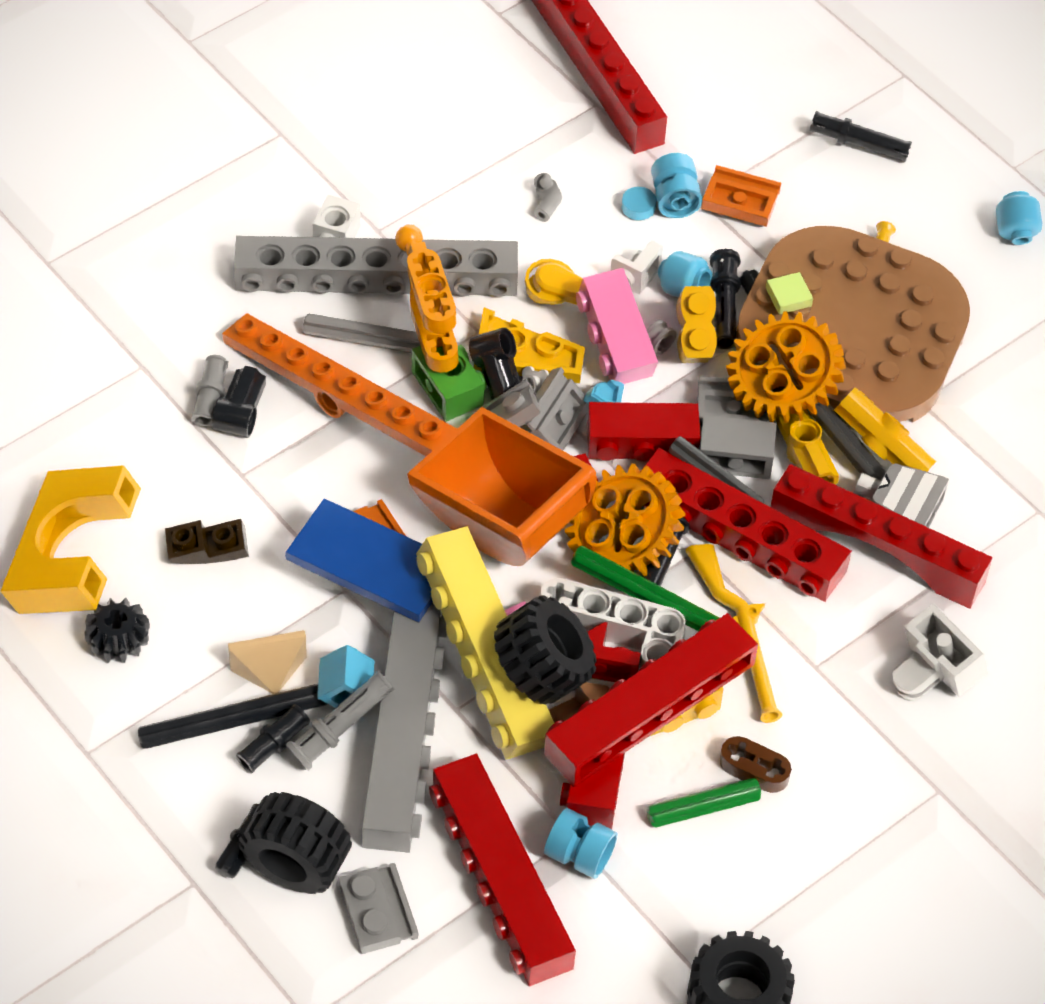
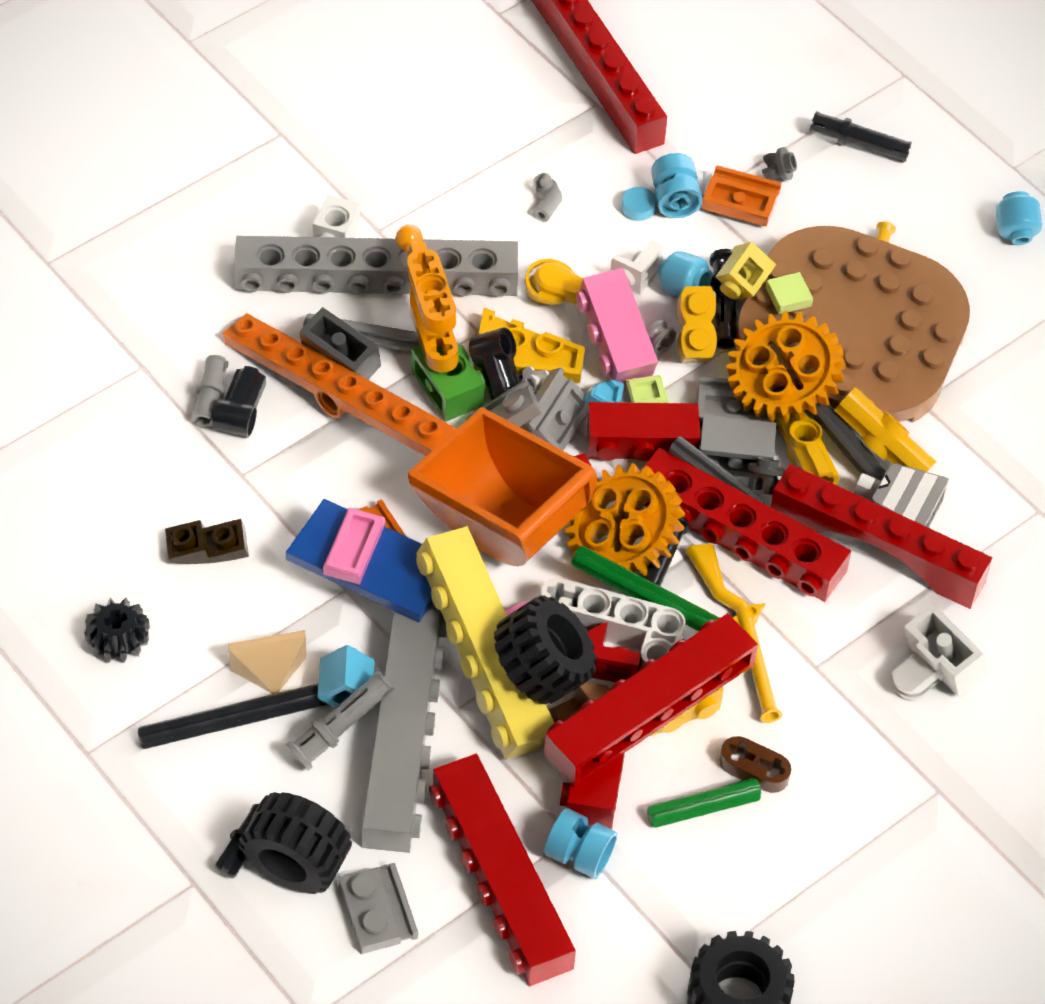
(64, 502): yellow arch -> none
(273, 738): black pin -> none
(341, 343): none -> dark grey brick
(354, 546): none -> bright pink tile
(646, 390): none -> yellowish green tile
(753, 270): none -> light yellow brick
(767, 471): none -> dark grey plate
(780, 164): none -> dark grey plate

